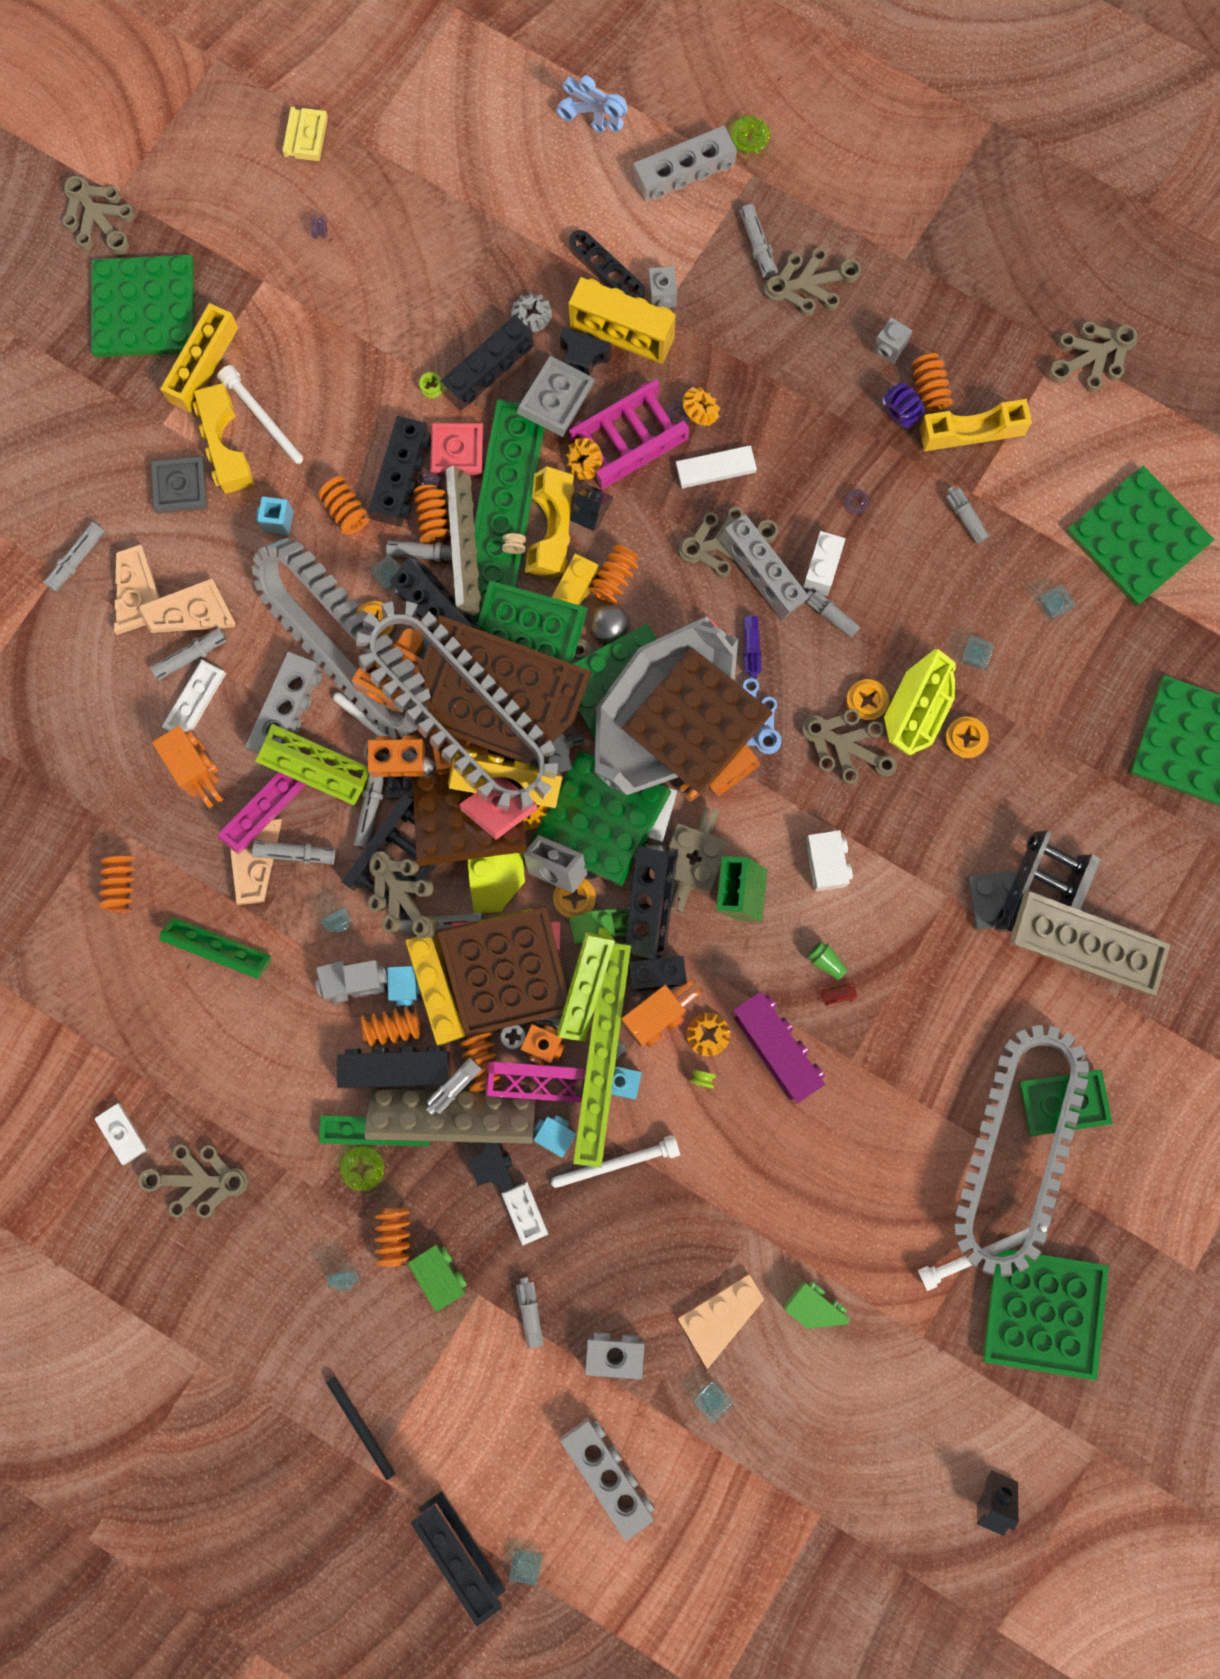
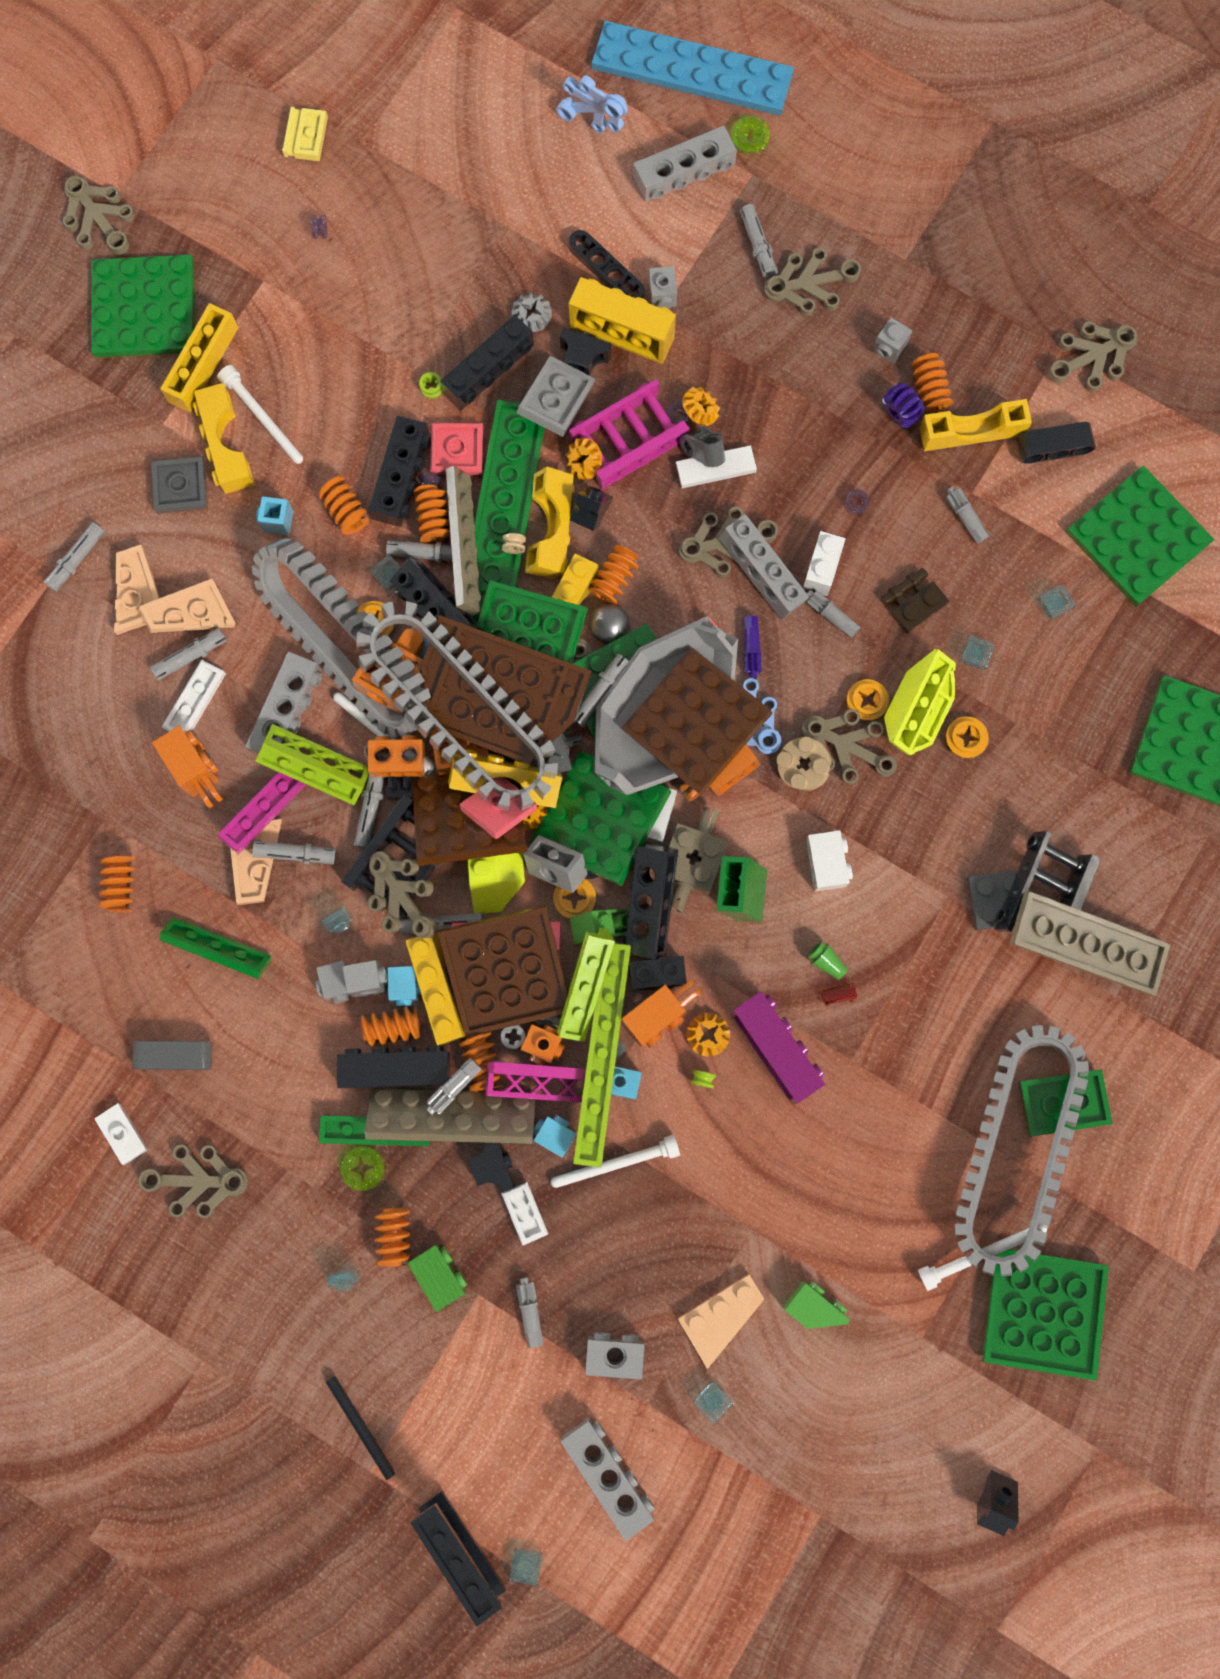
(172, 1055): none -> dark grey beam
(599, 689): none -> light grey pin
(692, 68): none -> dark azure plate
(704, 446): none -> dark grey piece
(818, 767): none -> tan plate
(919, 607): none -> dark brown plate
(1056, 442): none -> black beam

